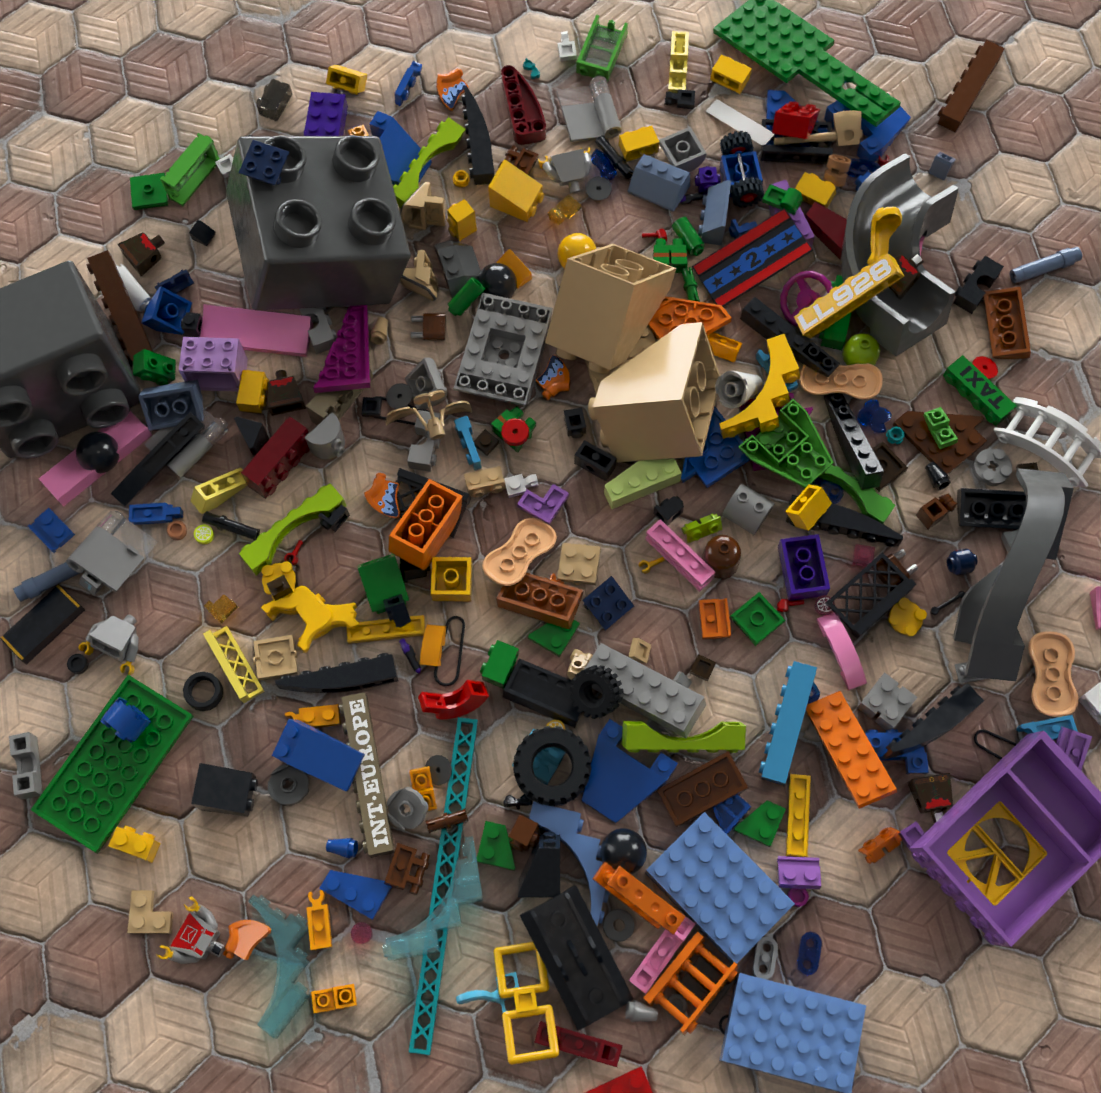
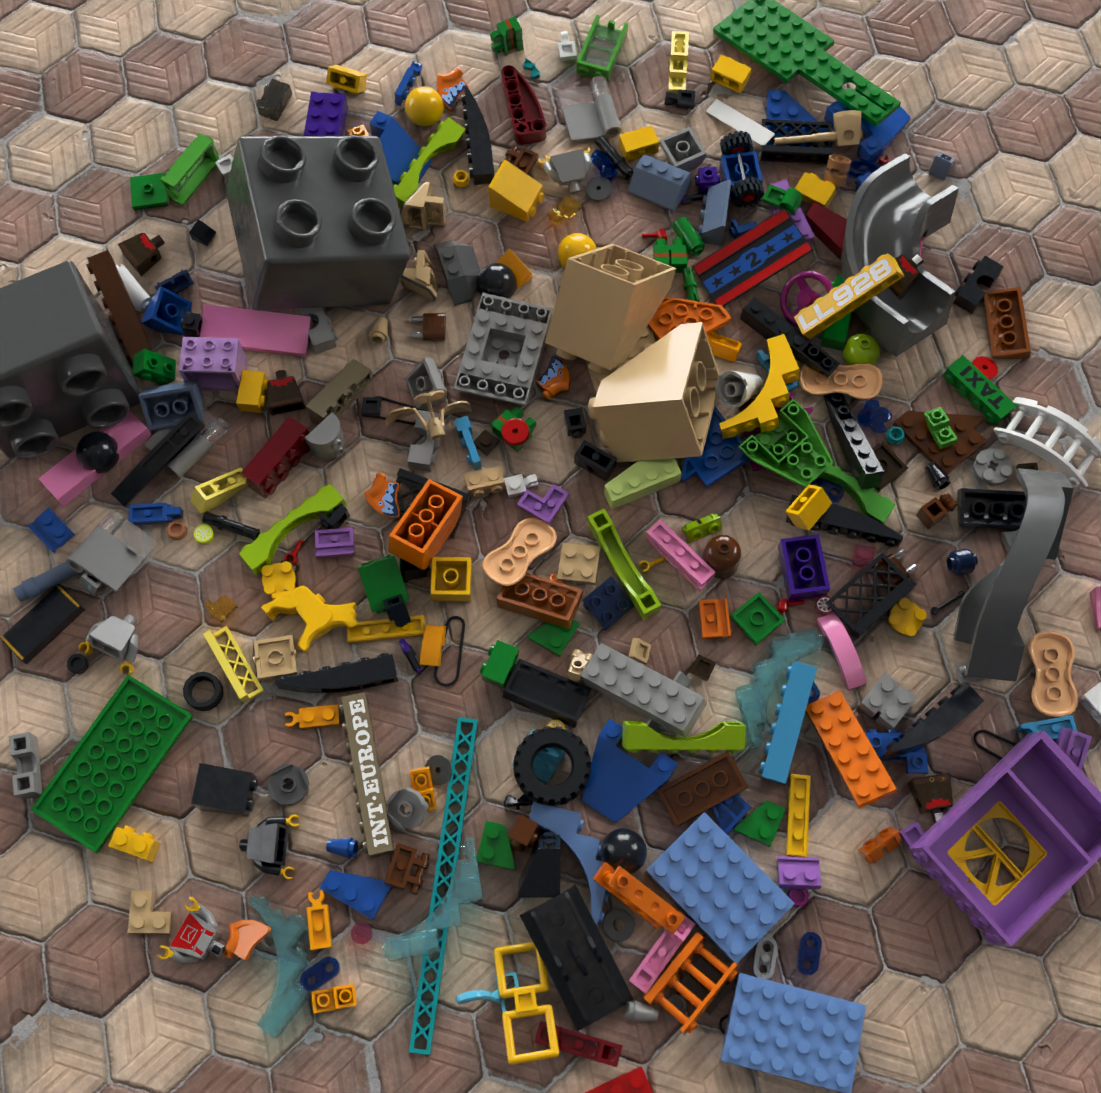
(125, 719): blue brick -> none
(253, 433): black slope -> none
(264, 162): dark blue hinge -> none
(268, 844): none -> black torso
(279, 587): dark brown plate -> none
(318, 754): blue slope -> none
(320, 973): none -> clear blue plate
(334, 543): none -> medium lavender plate
(349, 357): magenta wing -> none
(399, 396): dark grey piece -> none
(424, 106): none -> yellow piece
(447, 820): reddish brown pin -> none
(456, 703): red arch -> none
(461, 220): yellow brick -> none
(465, 297): green brick -> none
(507, 36): none -> green hips
(584, 696): black tyre -> none
(632, 581): none -> lime arch
(669, 509): black brick -> none
(748, 509): light grey brick -> none
(754, 697): none -> clear light blue arch
(795, 120): red slope -> none
(883, 225): yellow hair -> none
(970, 86): reddish brown brick -> none
(1062, 259): sand blue piece -> none

